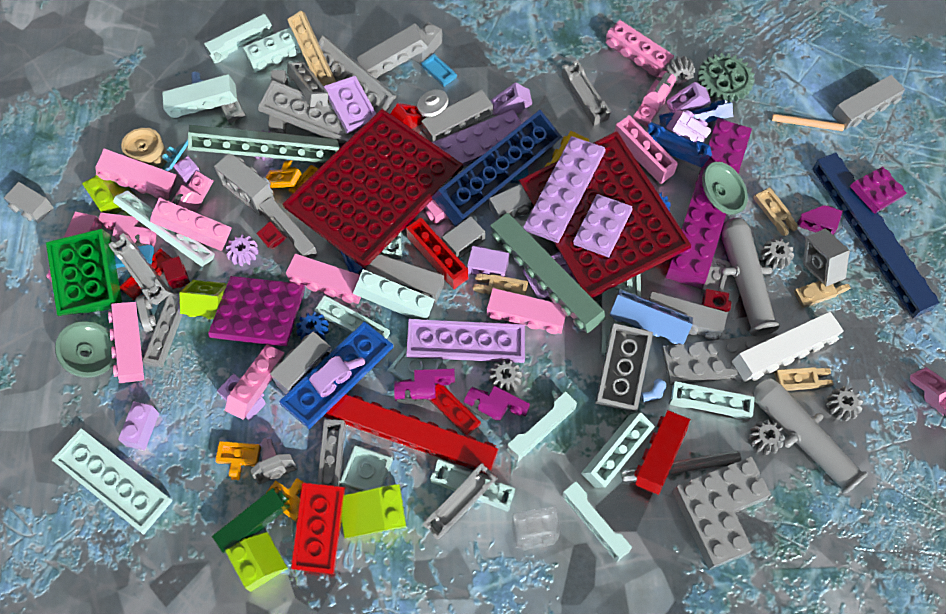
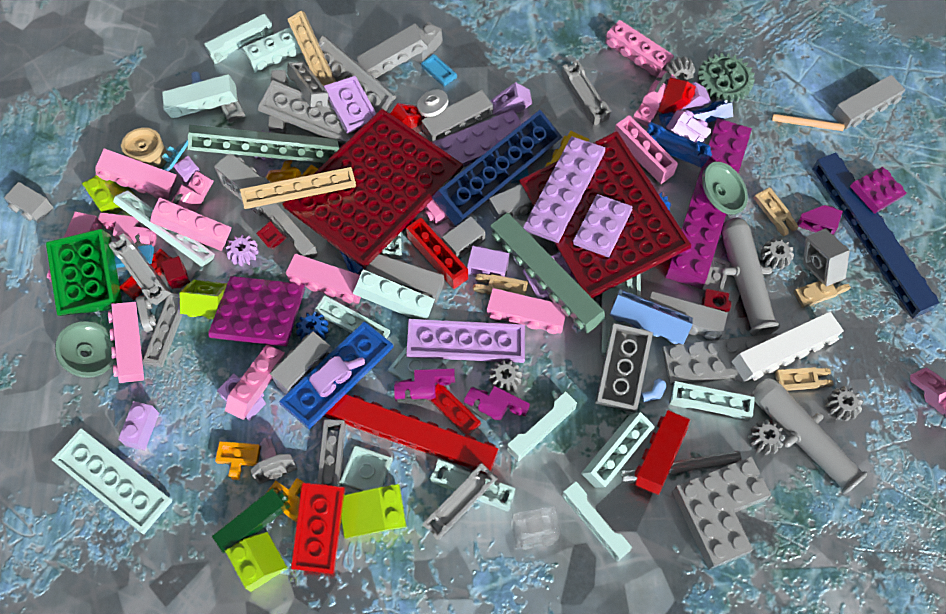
(297, 188): none -> tan plate
(676, 96): none -> red slope

